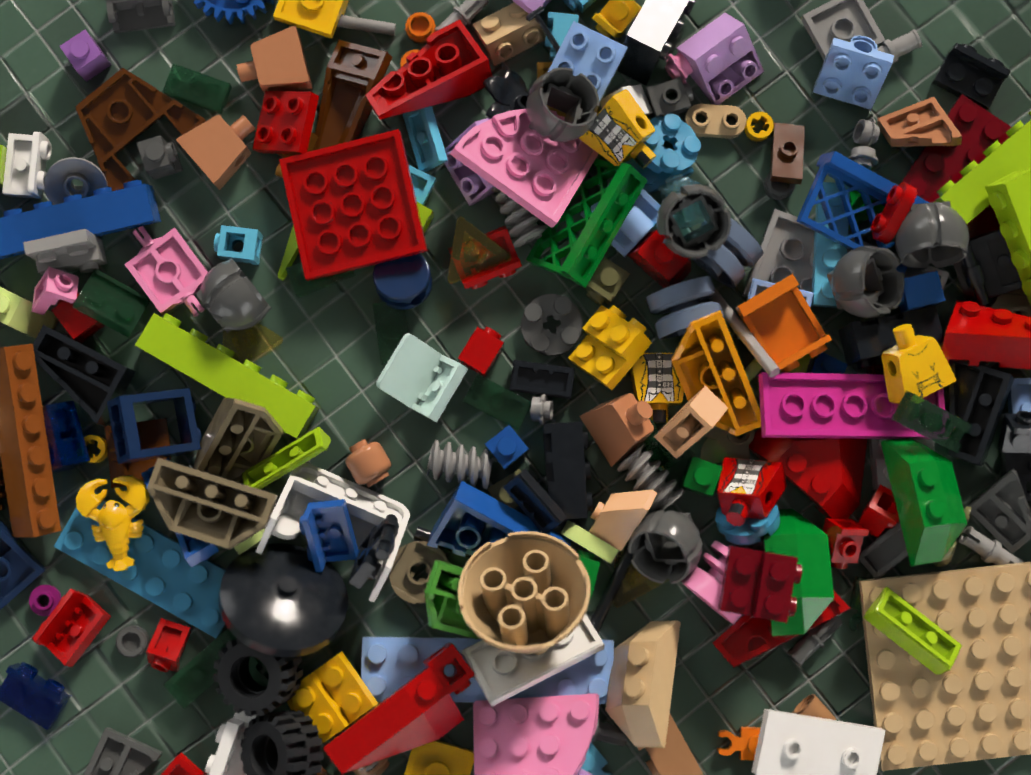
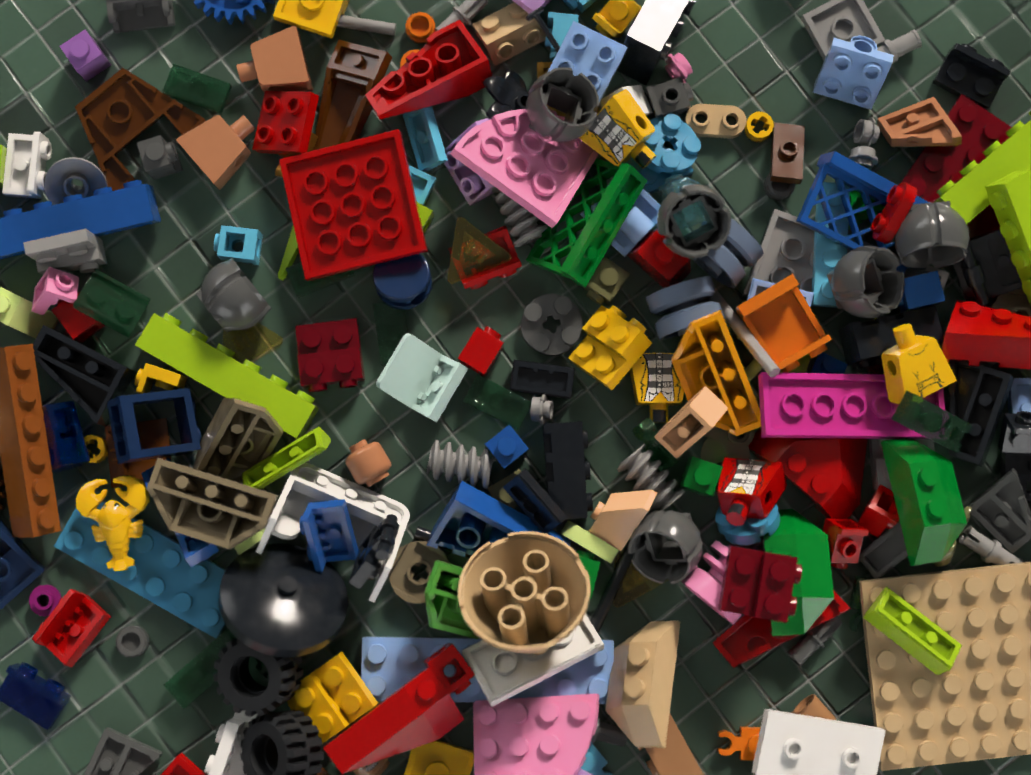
(164, 379): none -> yellow bracket
(167, 271): bright pink plate -> none
(167, 645): red bracket -> none
(329, 354): none -> dark red plate
(619, 426): nougat torso -> none
(721, 58): lavender slope -> none

